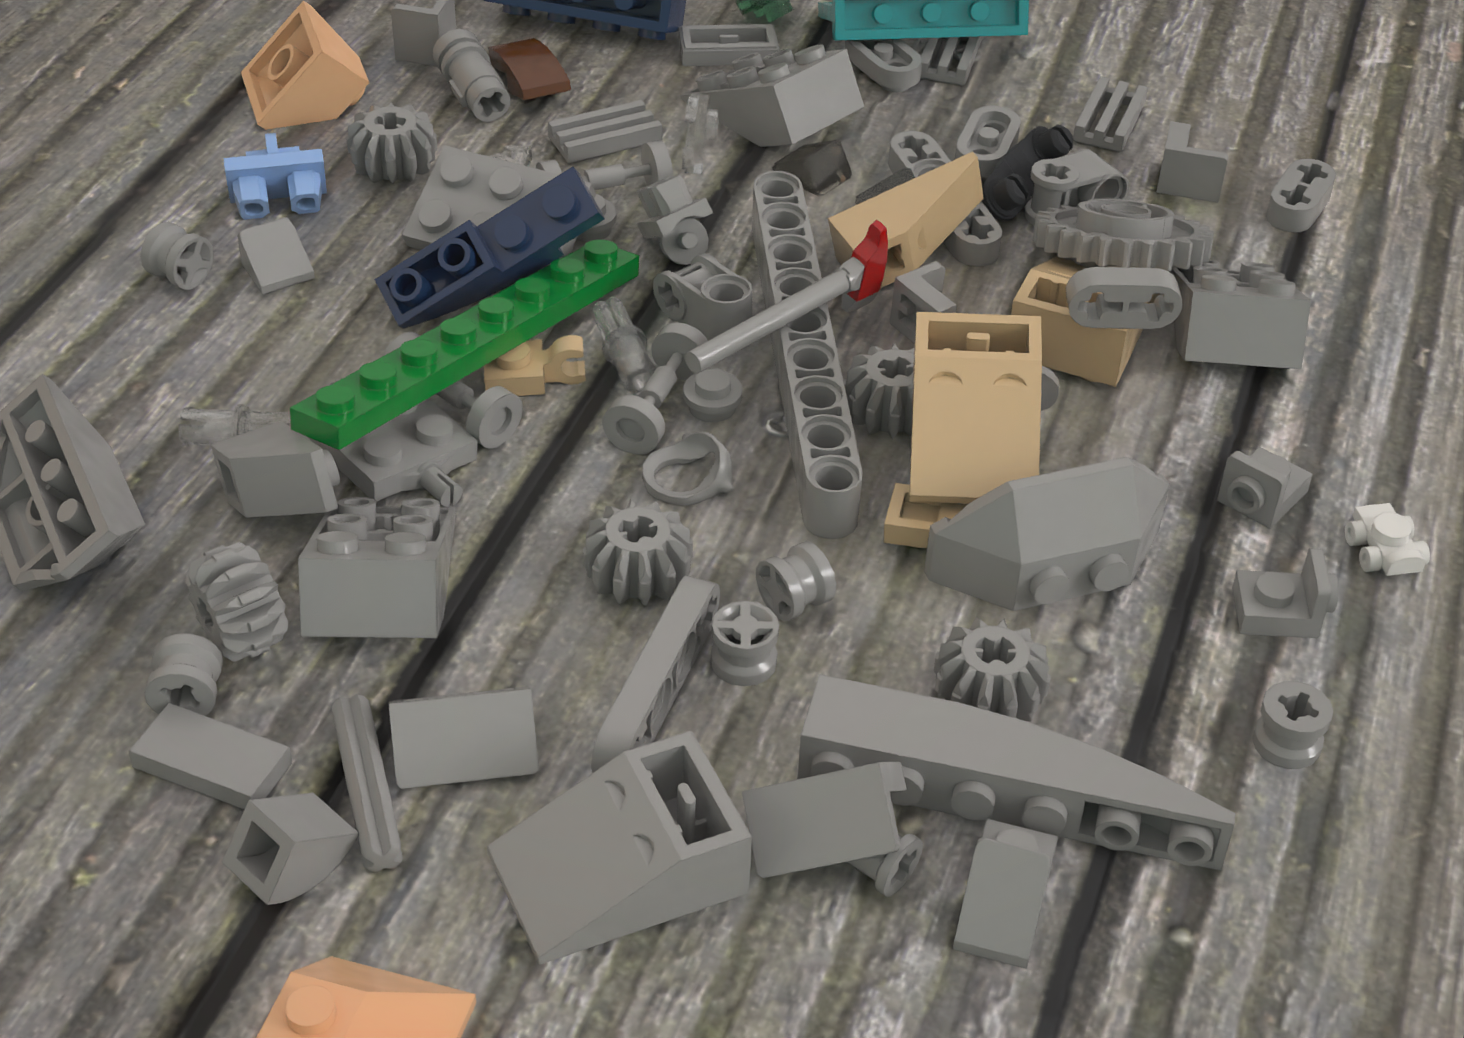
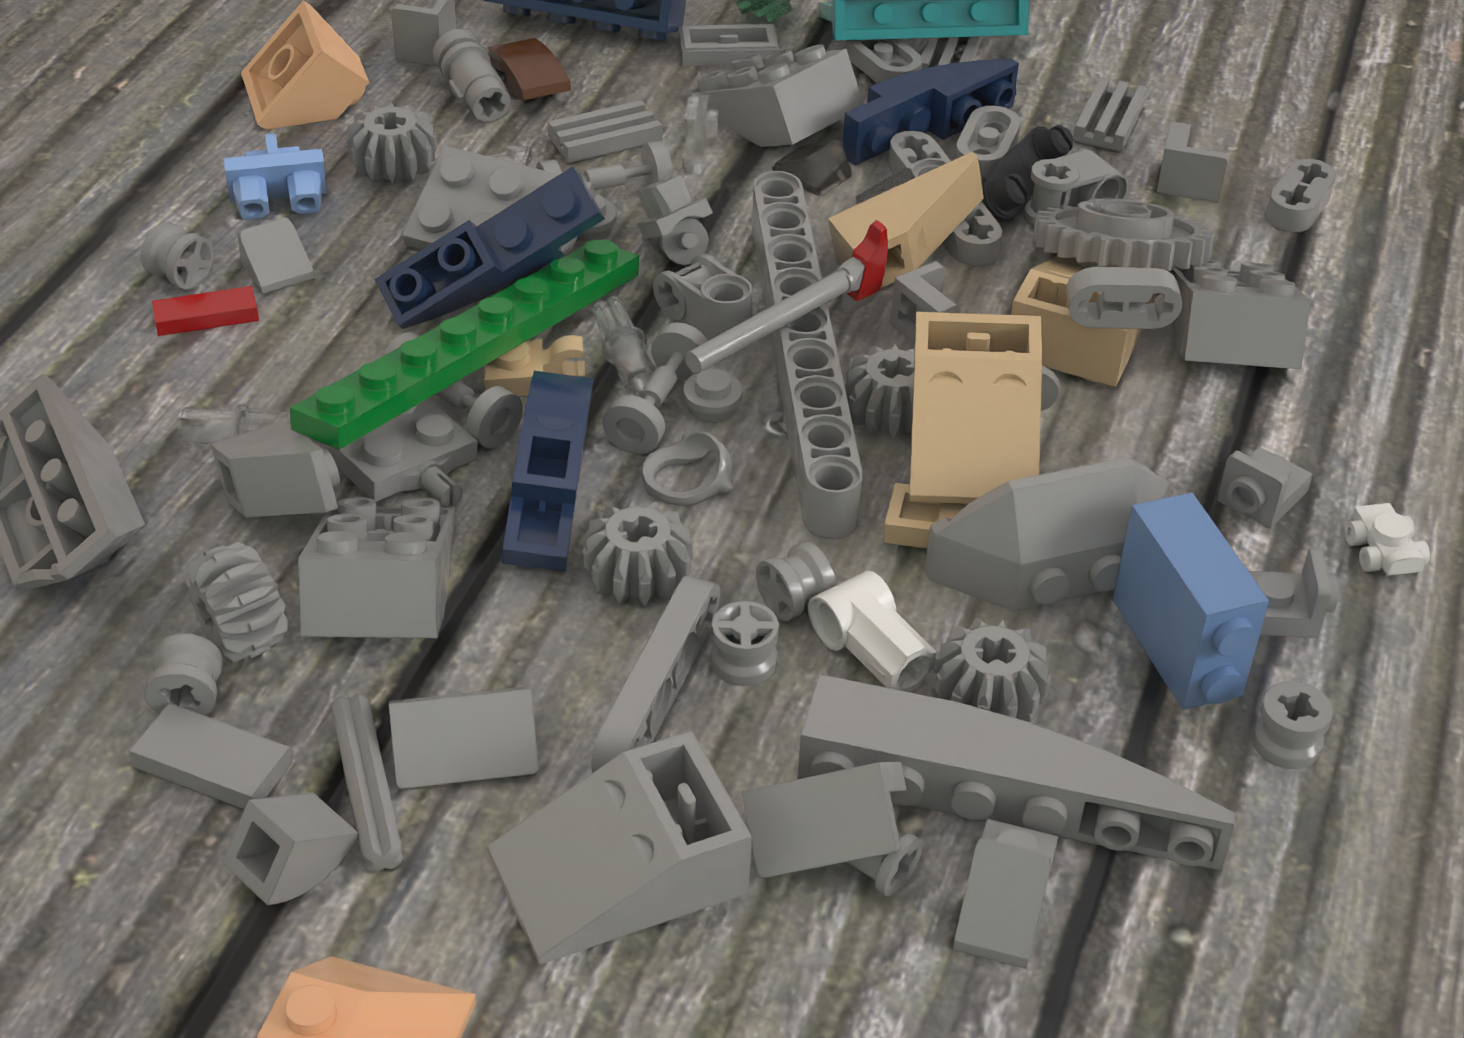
(205, 310): none -> red piece
(547, 471): none -> dark blue slope
(865, 621): none -> white piece
(926, 101): none -> dark blue slope
(1189, 600): none -> medium blue brick

